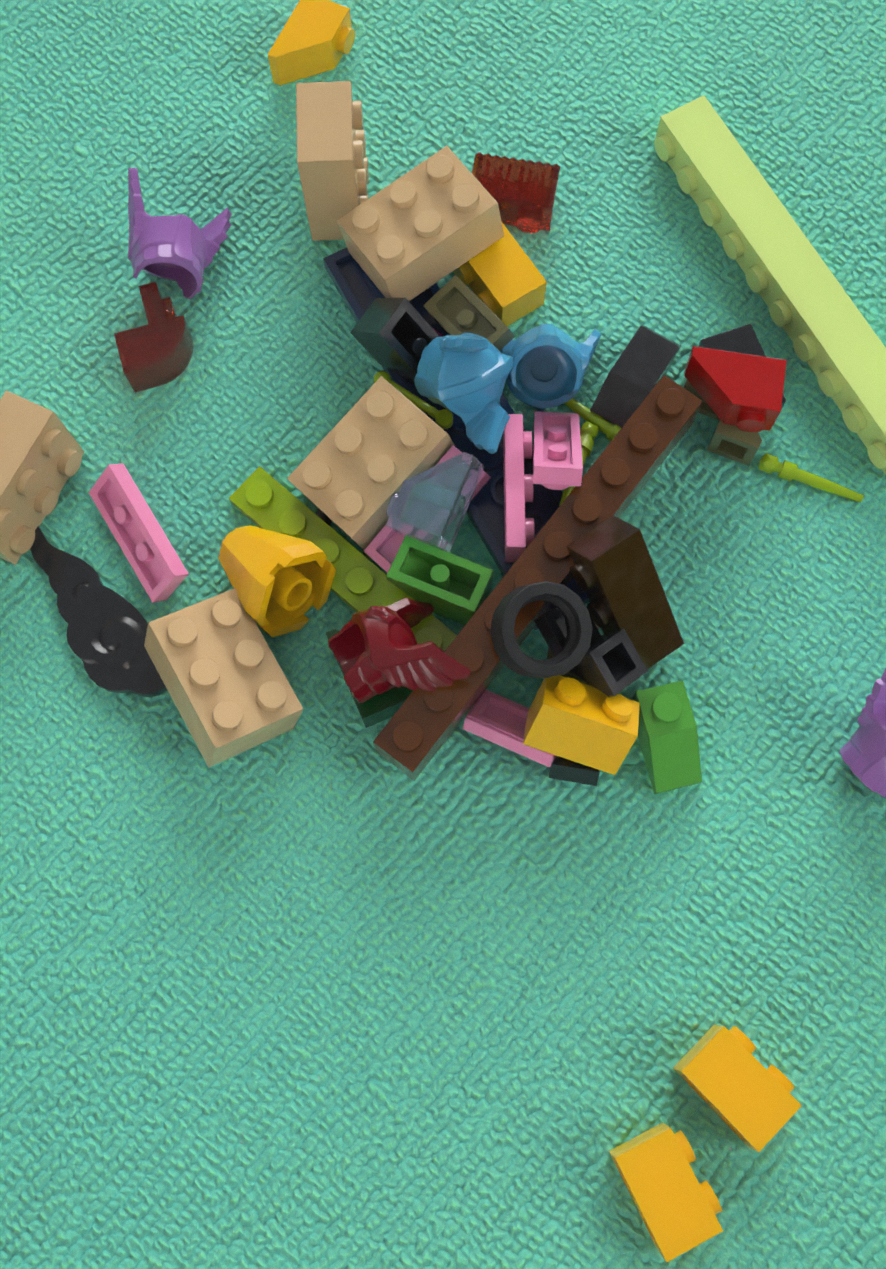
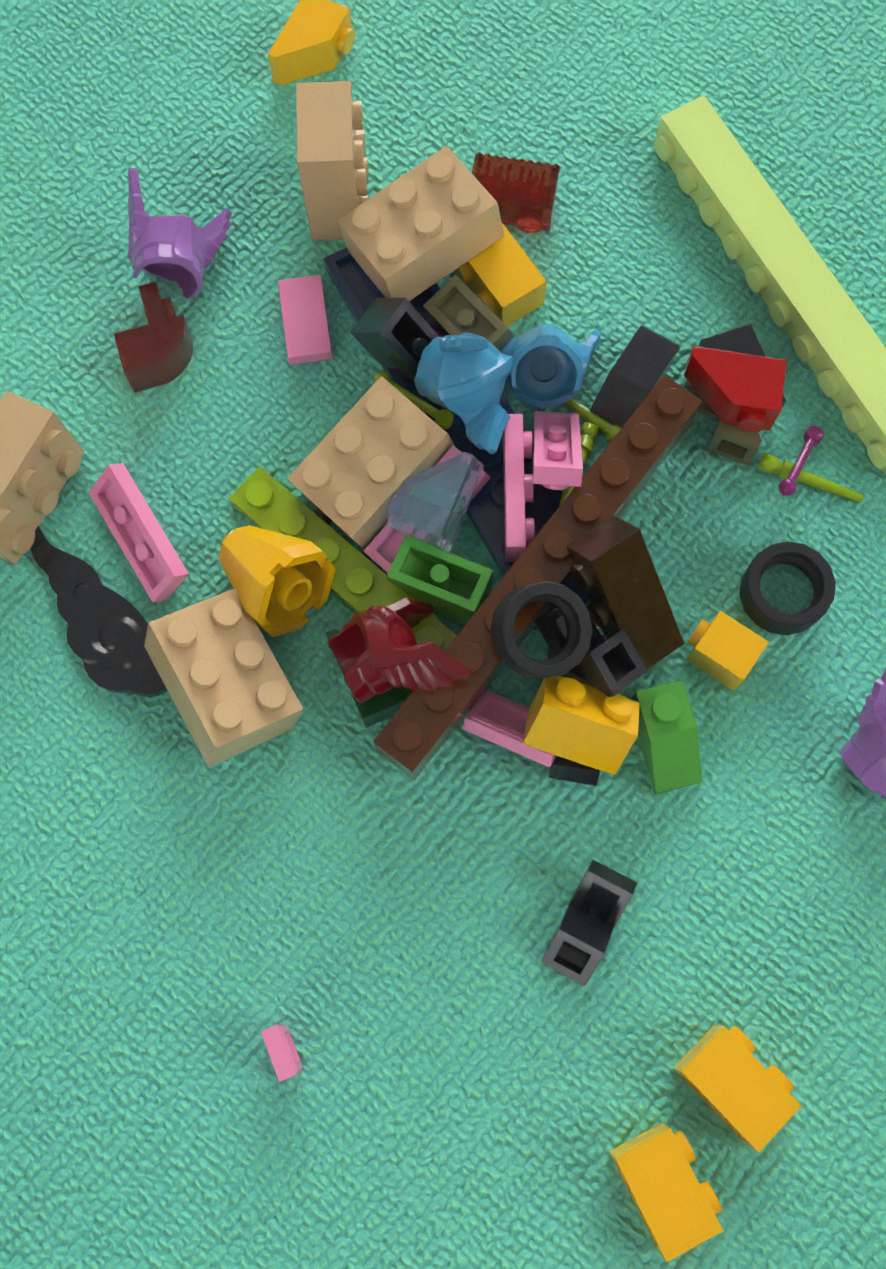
(282, 1051): none -> bright pink tile
(305, 319): none -> bright pink tile
(588, 922): none -> black slope
(725, 649): none -> yellow brick
(802, 558): none -> black tyre
(812, 438): none -> magenta hinge

